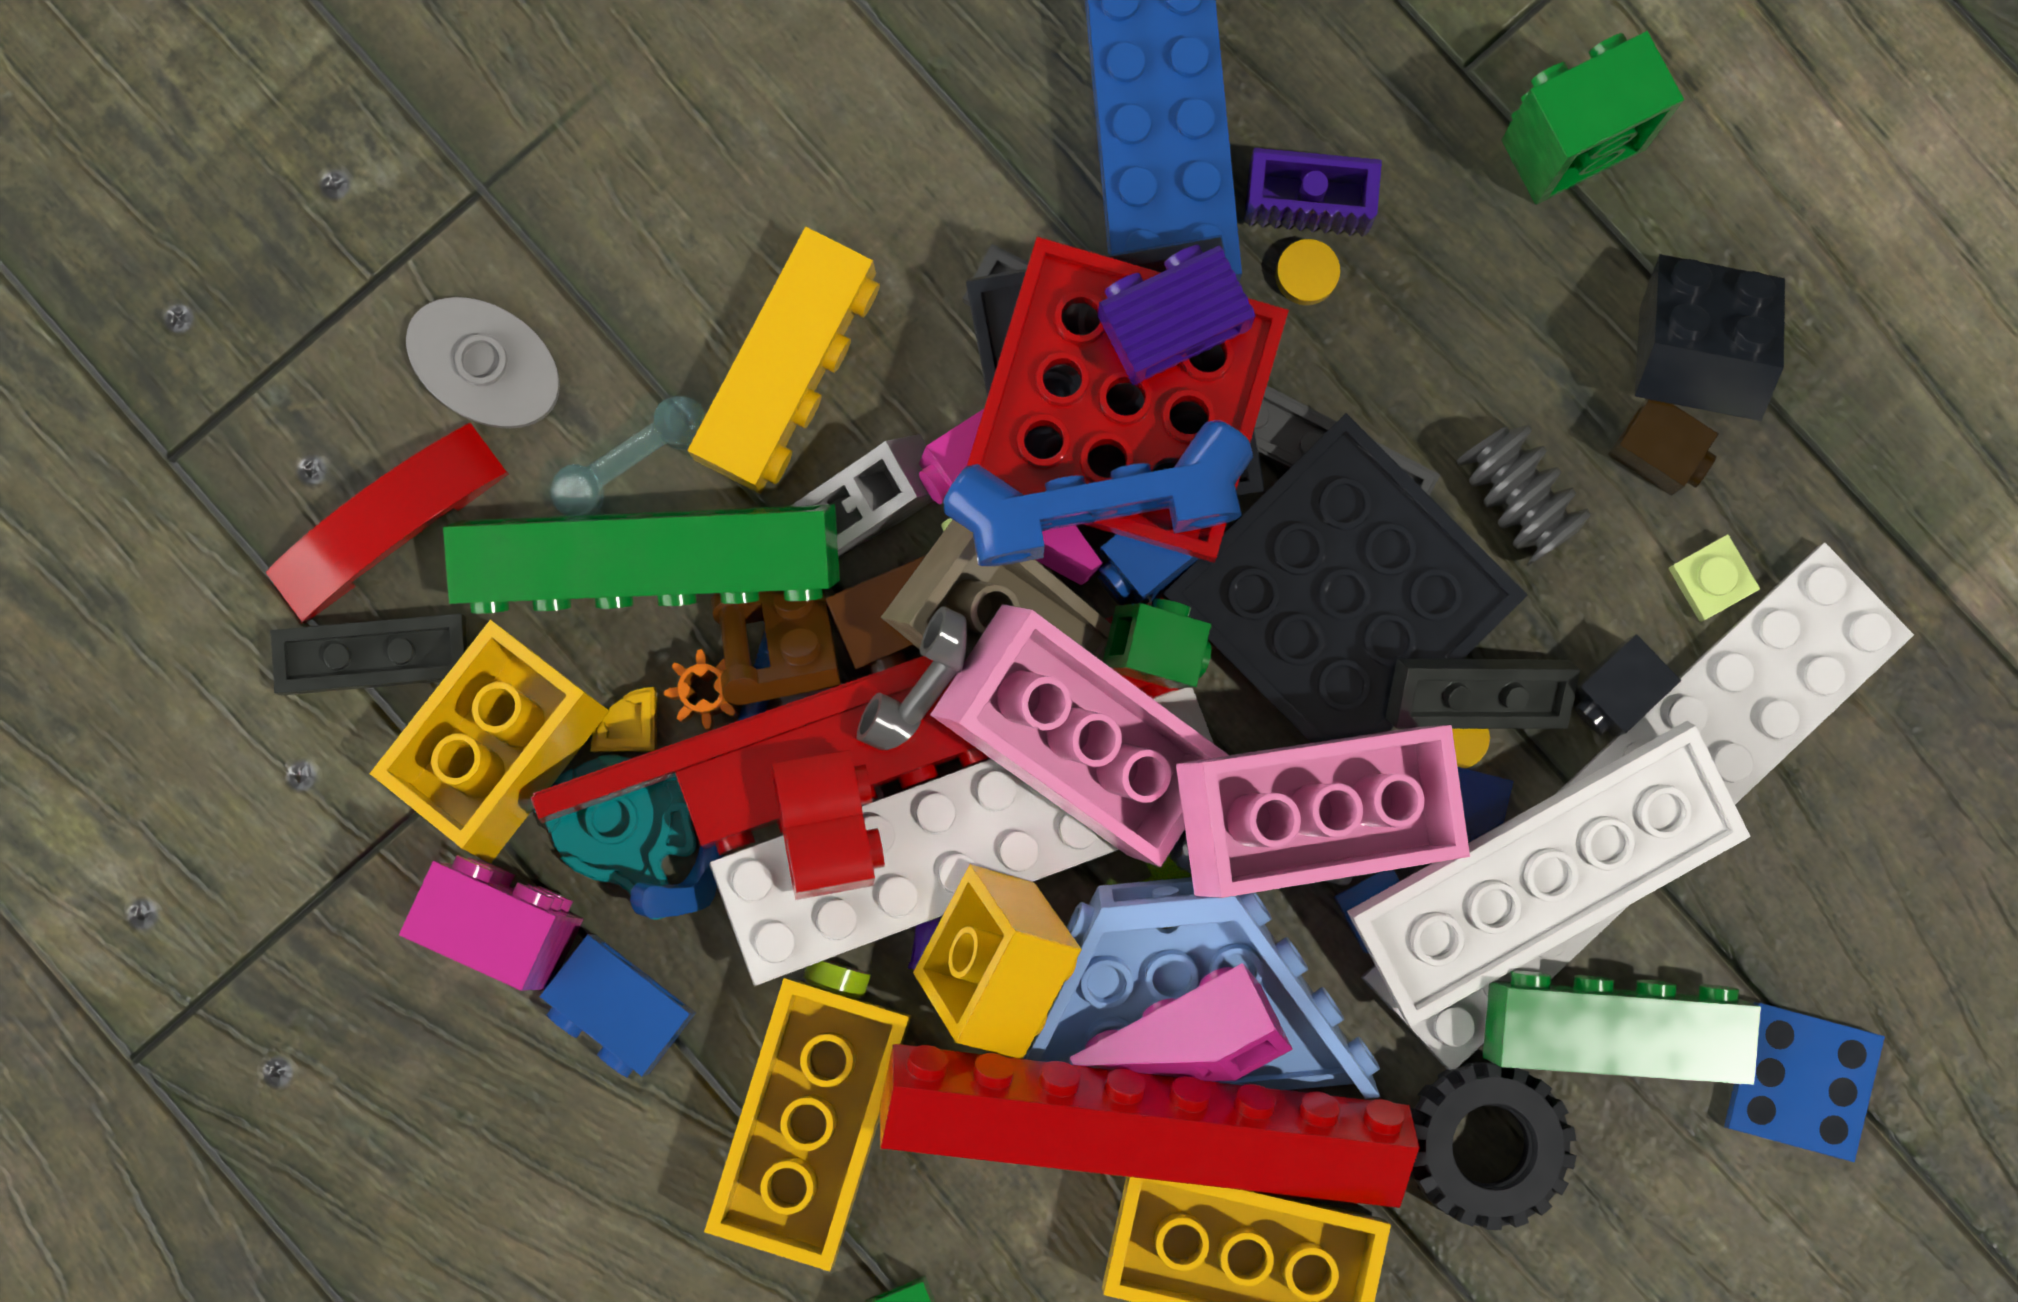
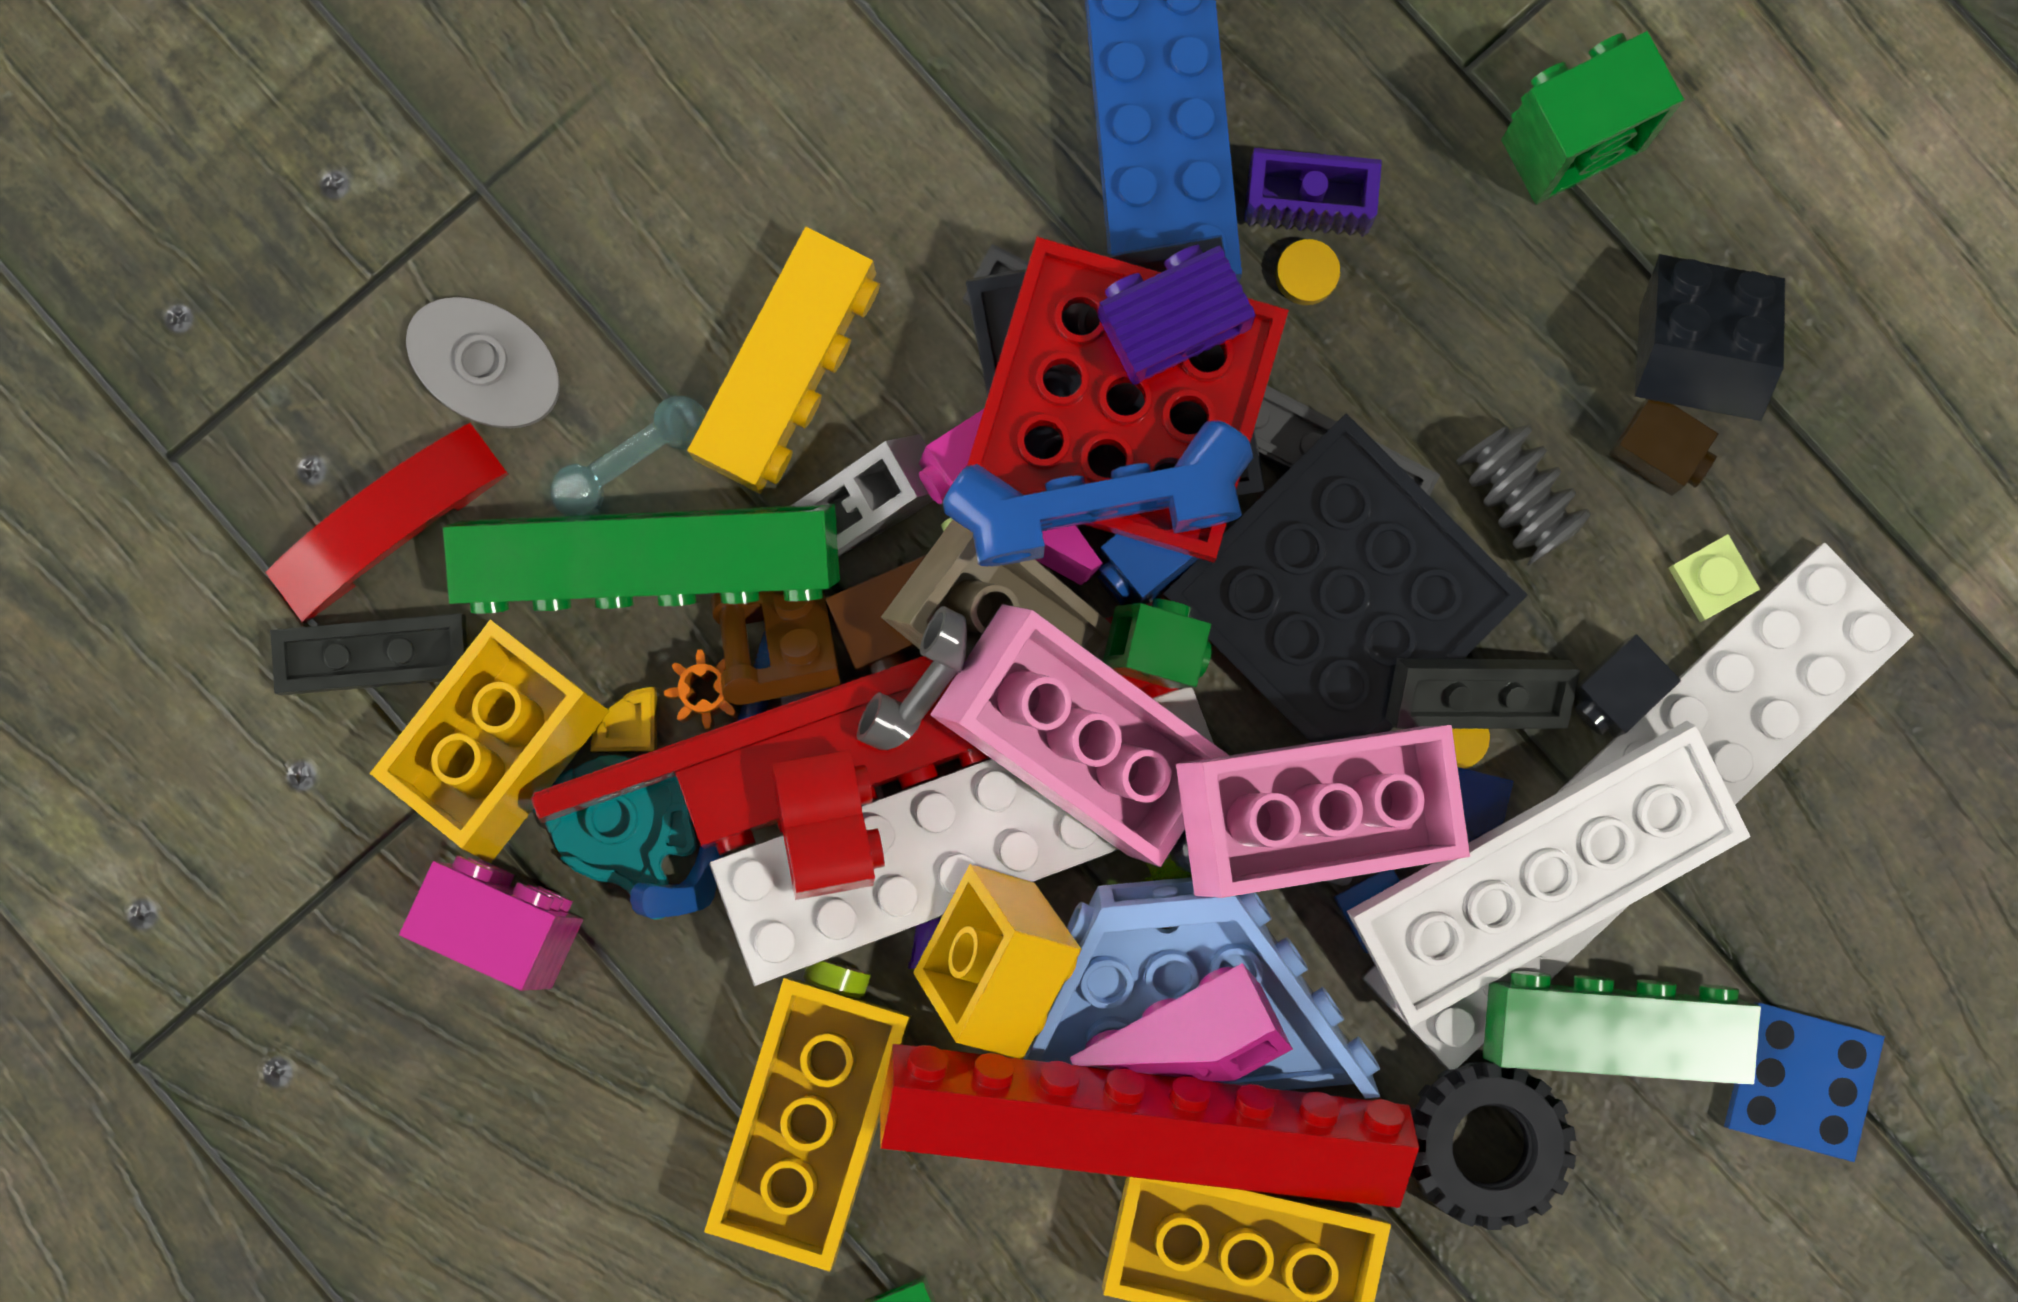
(616, 1007): blue brick -> none

